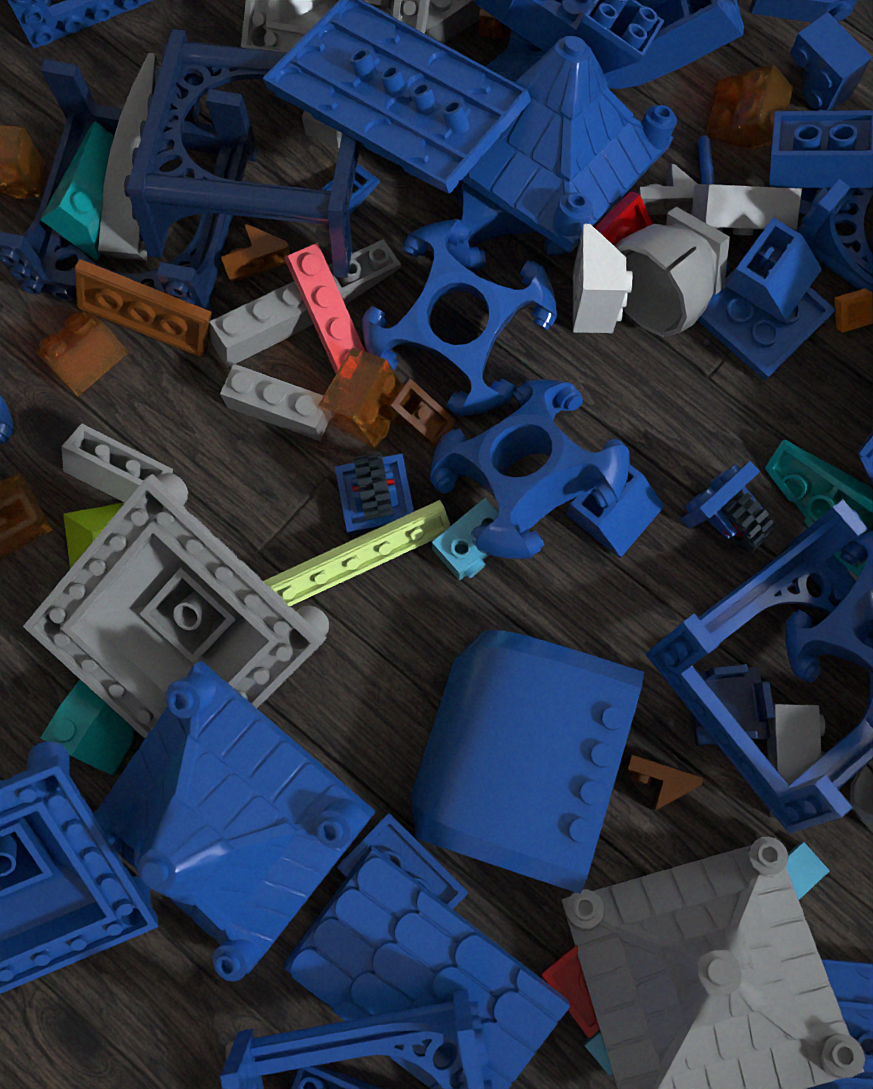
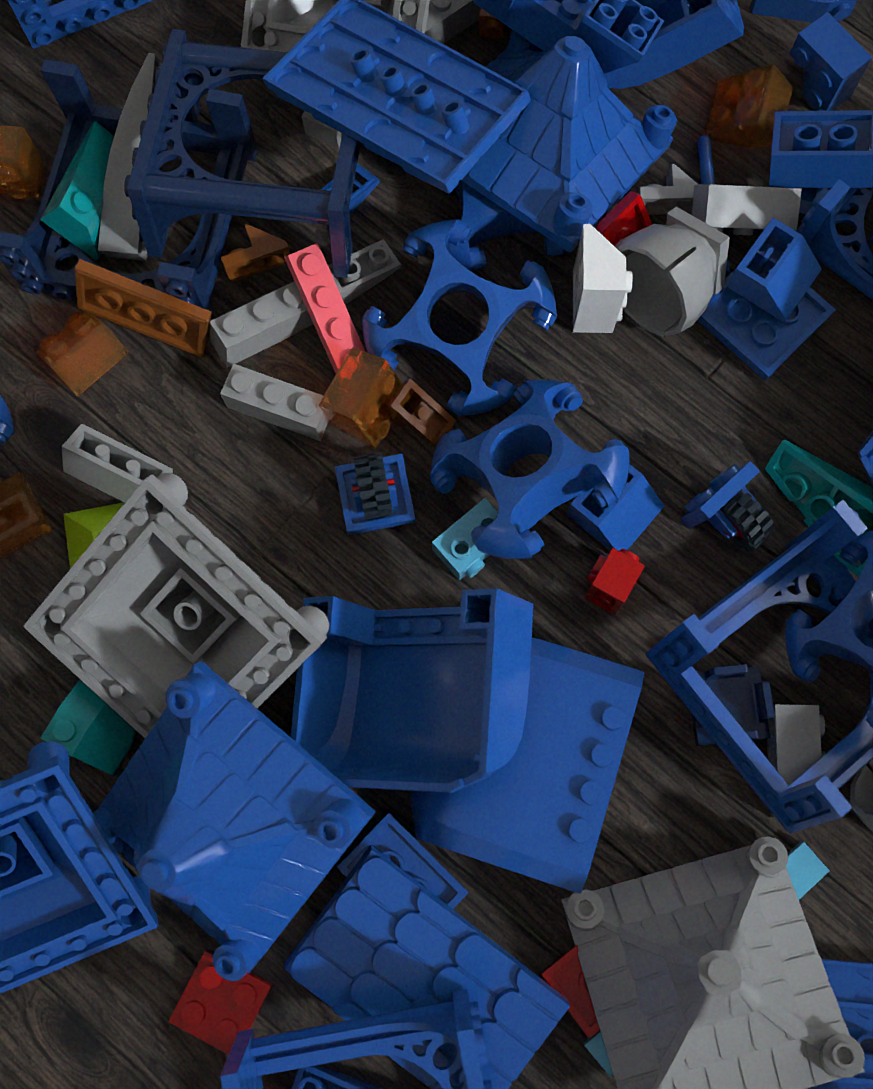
(218, 1007): none -> red plate
(360, 554): yellowish green tile -> none
(416, 691): none -> blue slope
(613, 579): none -> red brick
(670, 781): reddish brown slope -> none
(854, 310): orange plate -> none

